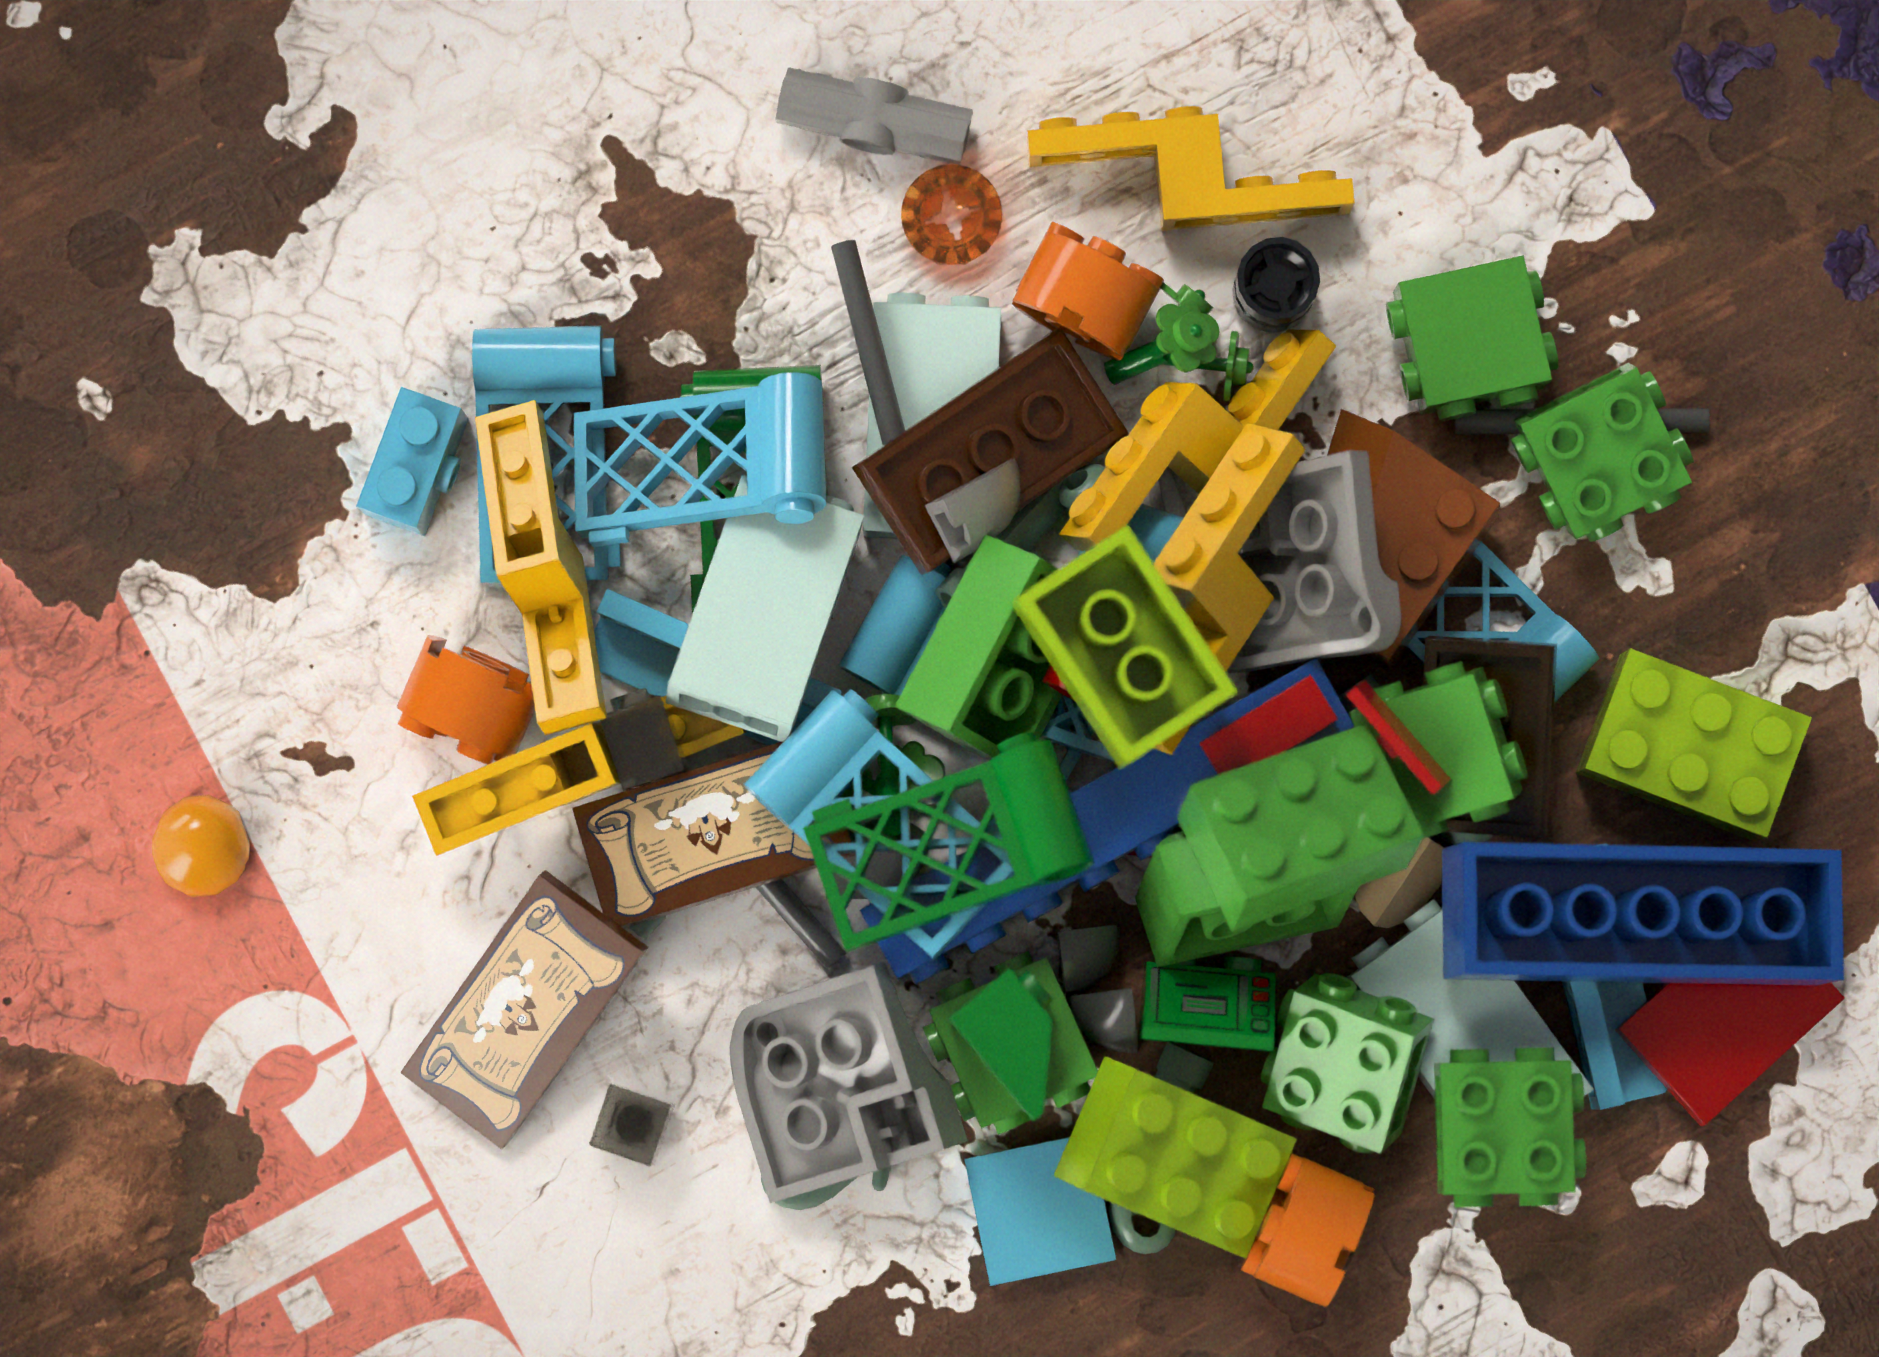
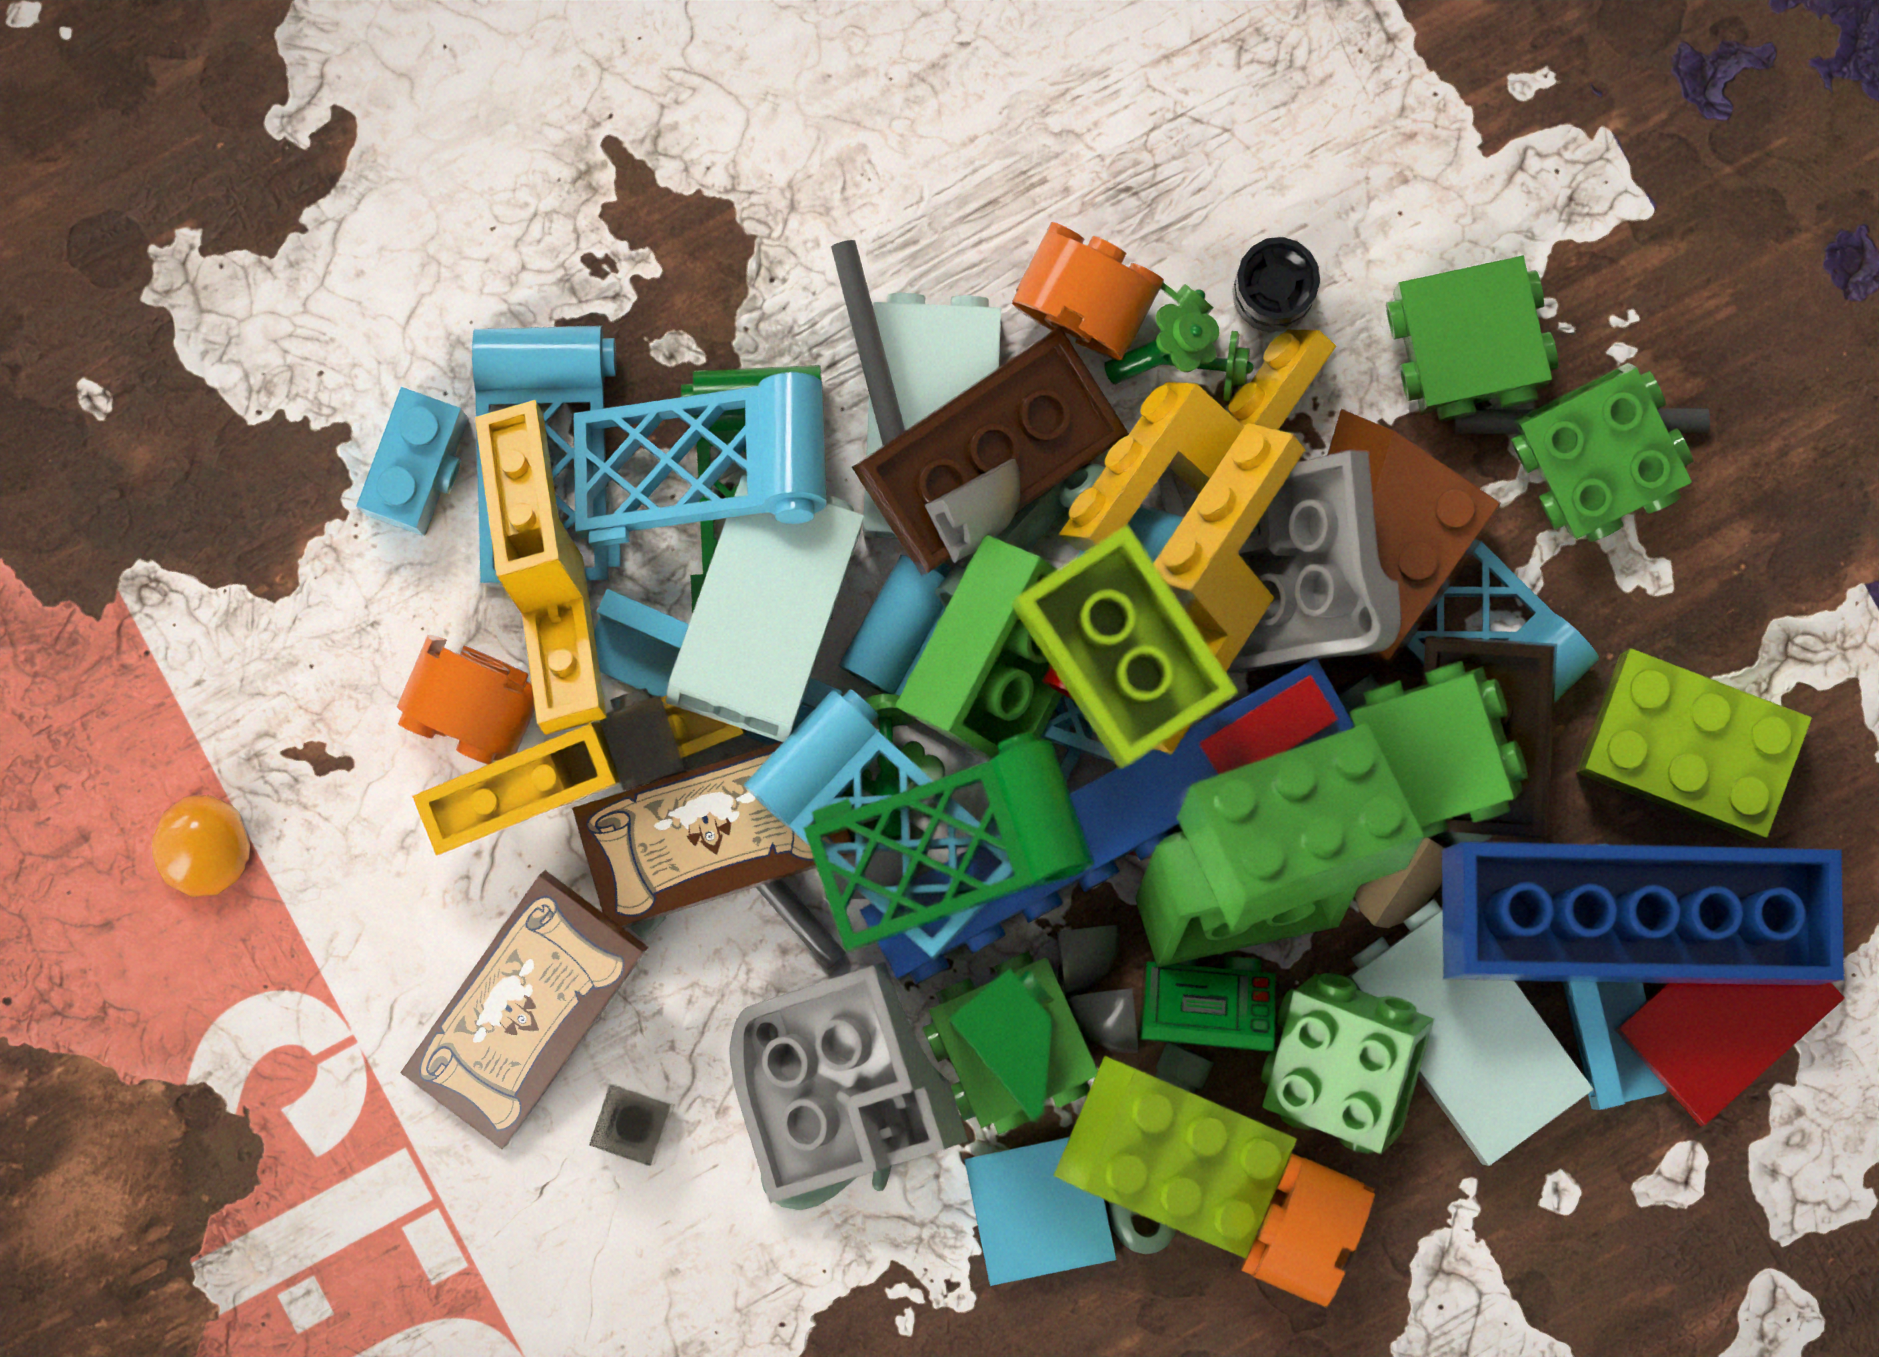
(873, 116): light grey piece -> none
(967, 190): clear orange gear -> none
(1189, 169): yellow bracket -> none
(1397, 738): red piece -> none
(1507, 1127): bright green brick -> none

